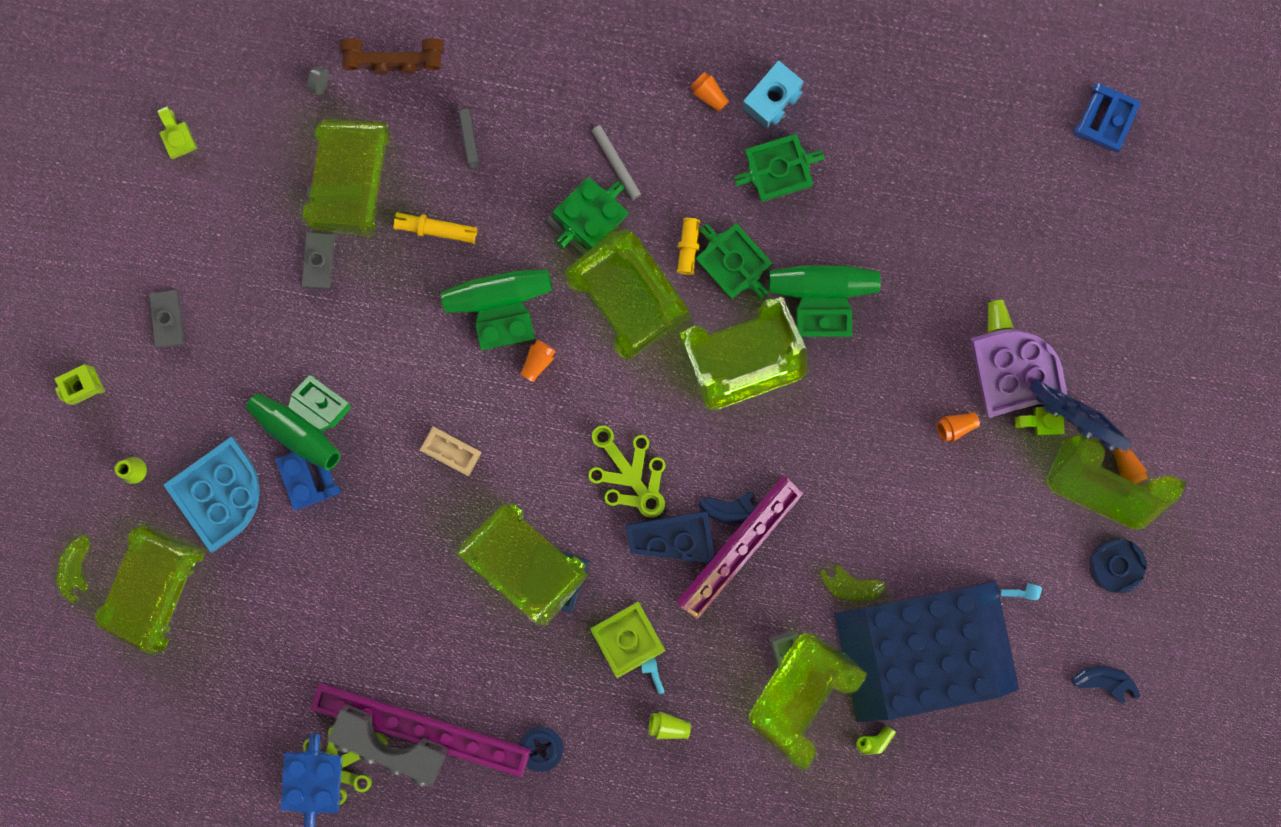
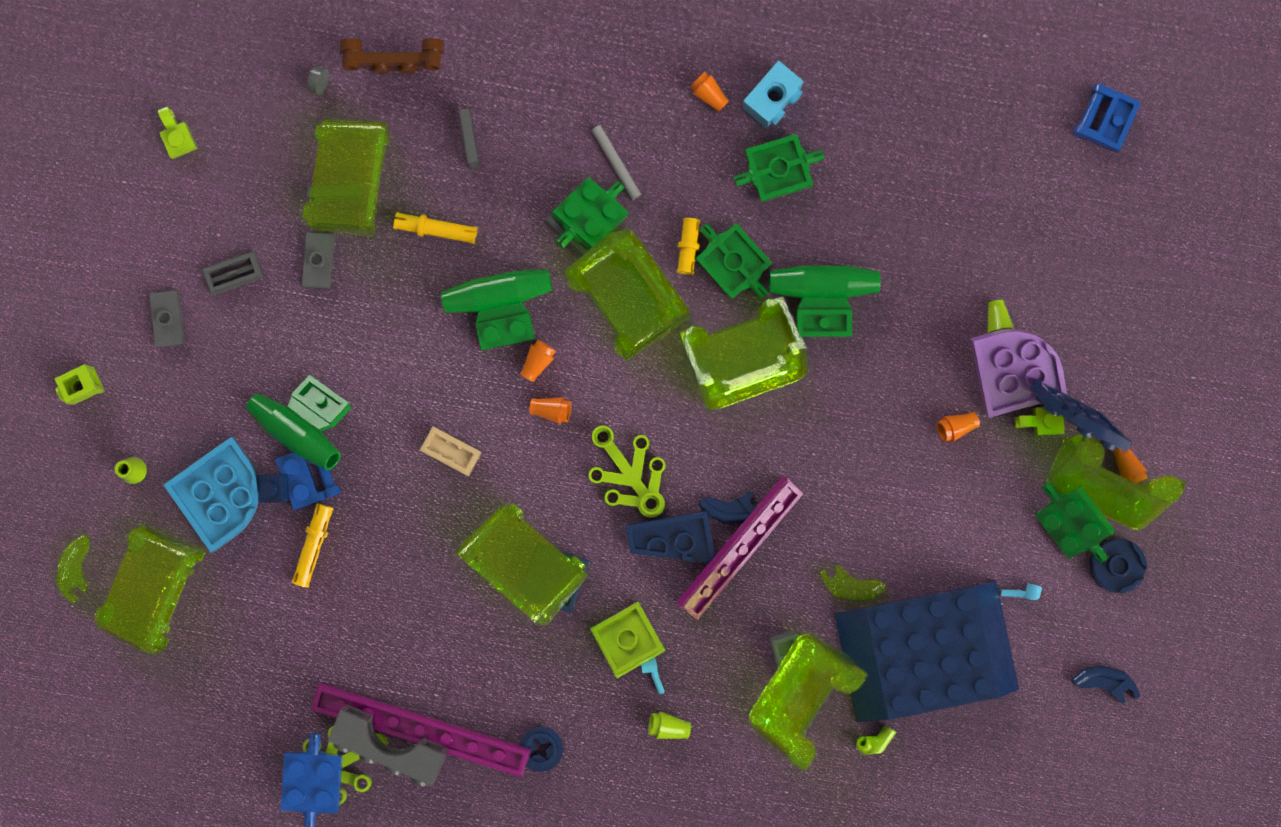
(235, 283): none -> dark grey tile
(273, 488): none -> dark blue plate
(315, 535): none -> yellow pin
(552, 409): none -> orange cone
(1074, 522): none -> green plate

